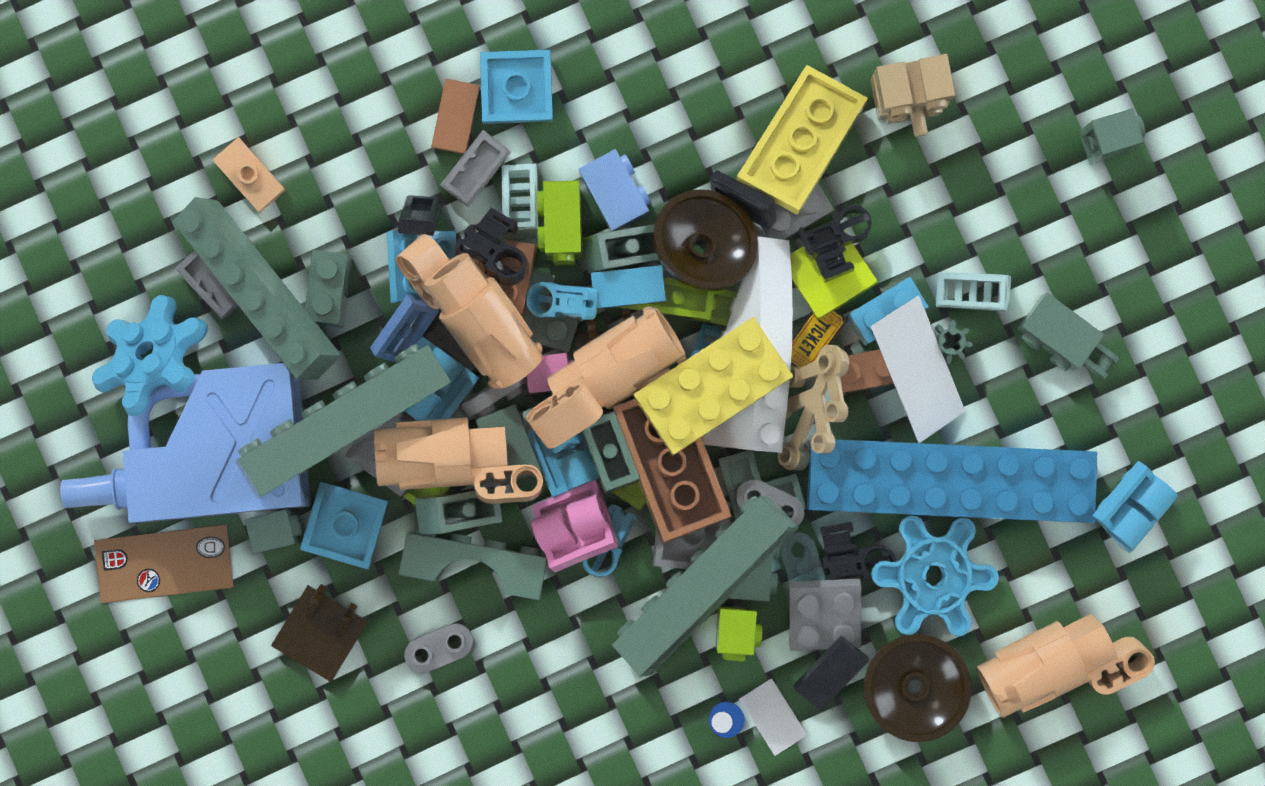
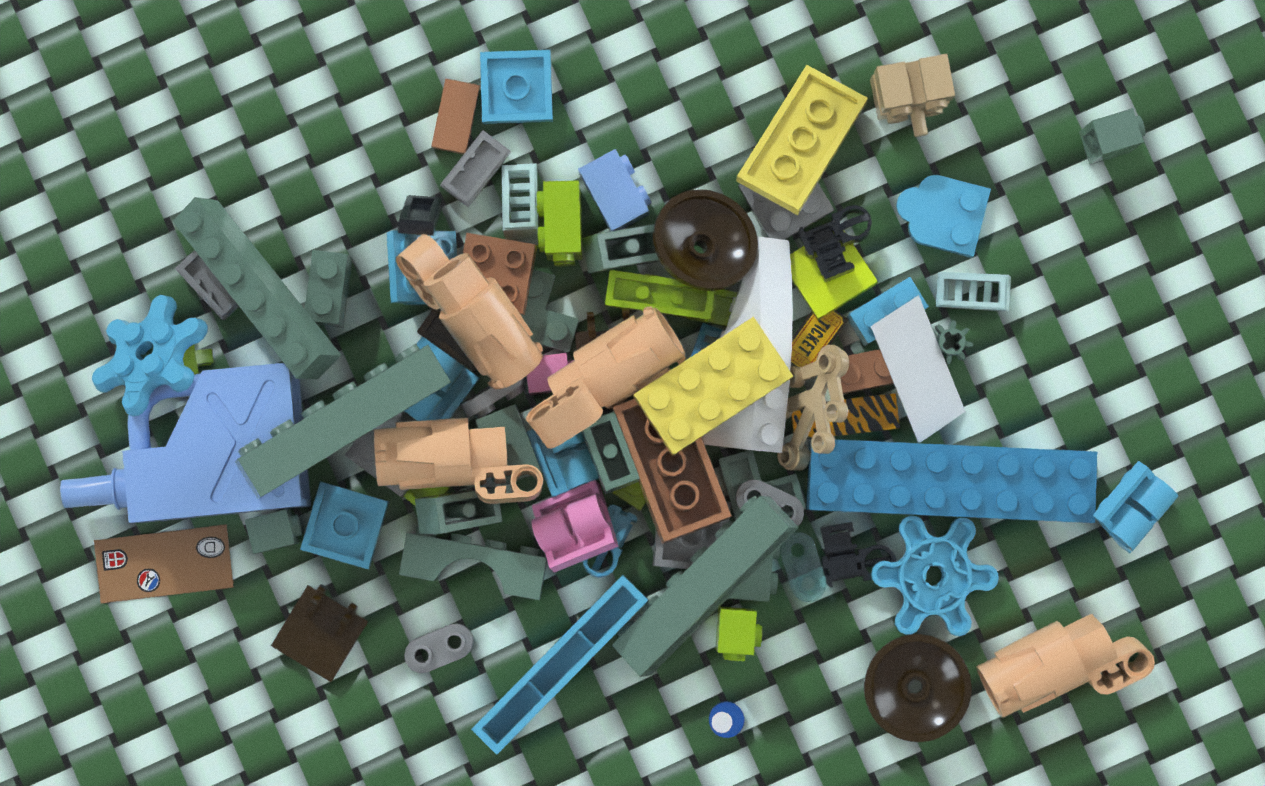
(197, 358): none -> lime tile
(249, 175): light nougat plate -> none
(399, 327): medium blue tile -> none
(490, 239): black piece -> none
(559, 664): none -> medium azure brick
(565, 301): medium azure piece -> none
(629, 287): medium azure tile -> none
(757, 205): black tile -> none
(773, 717): white sticker -> none
(823, 612): light grey plate -> none
(831, 672): black tile -> none
(864, 416): none -> tile
(944, 213): none -> medium azure plate
(1065, 337): sand green brick -> none

